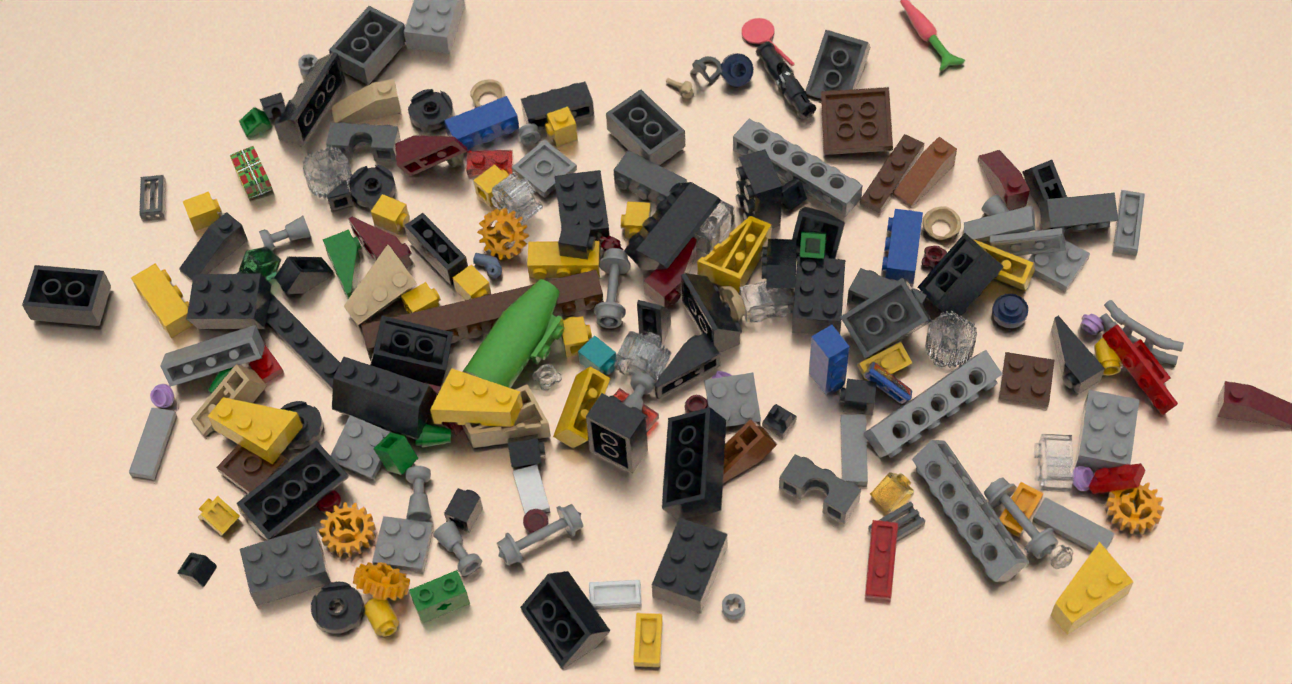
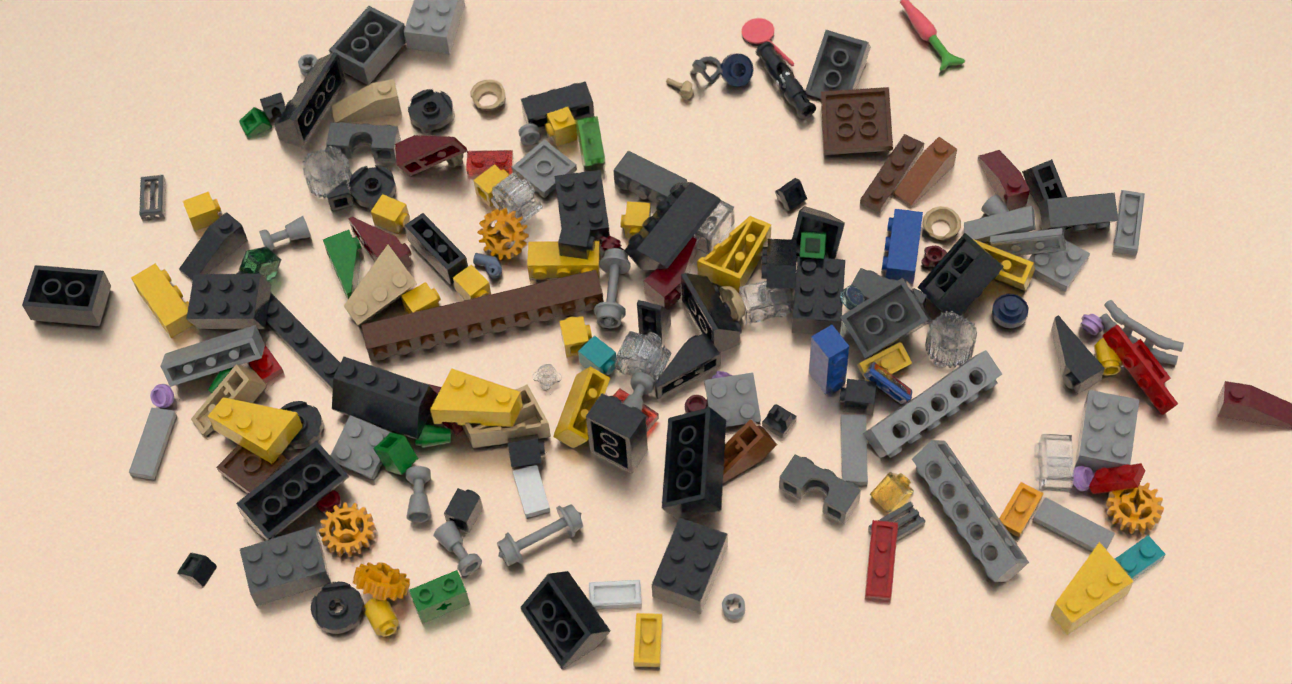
(218, 514): yellow bracket -> none
(251, 172): piece -> none
(302, 274): black slope -> none
(403, 543): light grey plate -> none
(412, 350): black slope -> none
(483, 123): blue brick -> none
(519, 335): bright green piece -> none
(535, 520): dark red plate -> none
(590, 140): none -> bright green hinge
(645, 128): dark grey brick -> none
(759, 188): black brick -> none
(821, 188): light grey brick -> none
(851, 297): none -> tile
(1026, 379): reddish brown plate -> none
(1042, 542): light grey piece -> none
(1061, 557): clear plate -> none
(1140, 557): none -> teal plate

